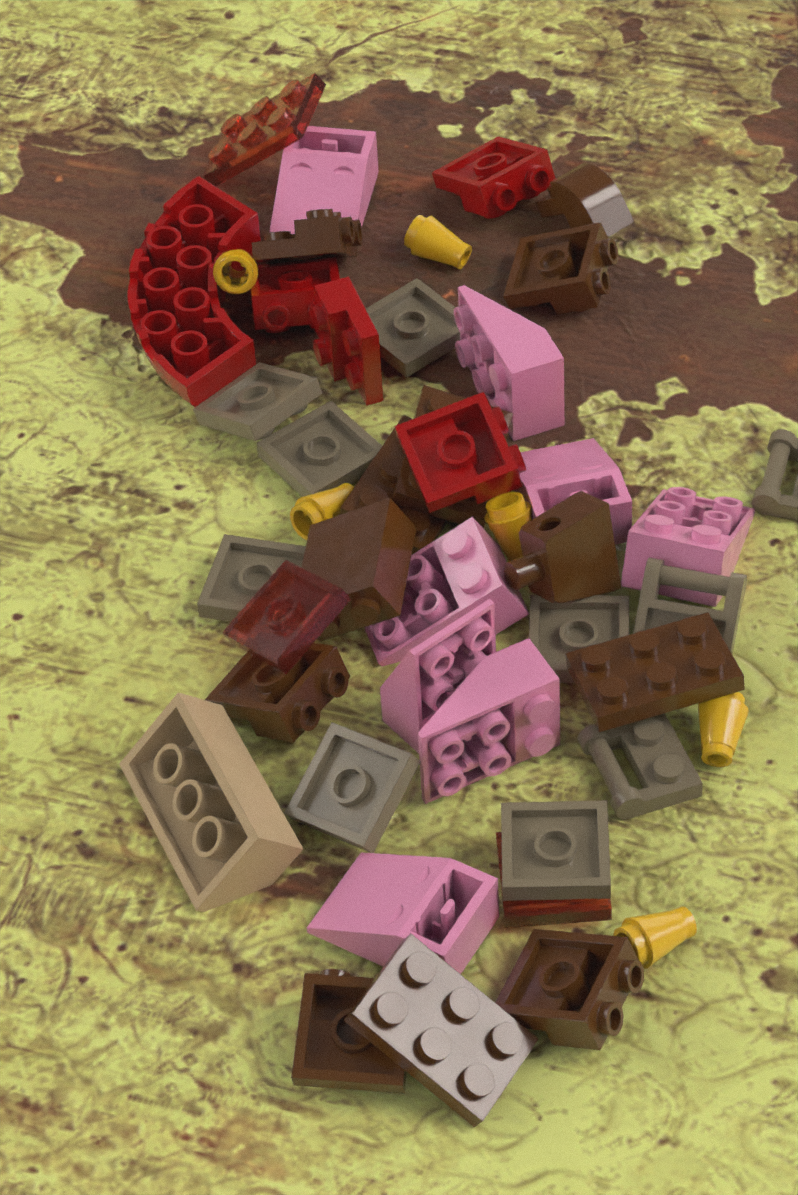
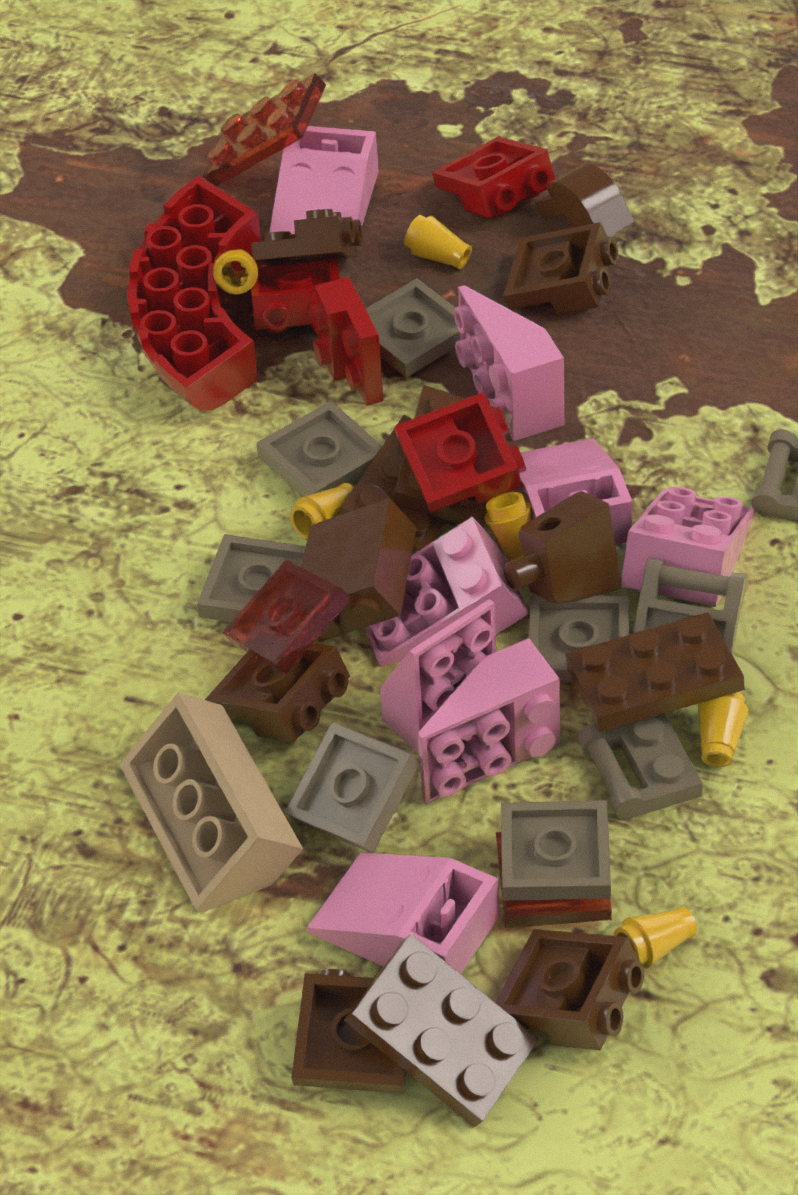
(258, 401): dark tan plate -> none

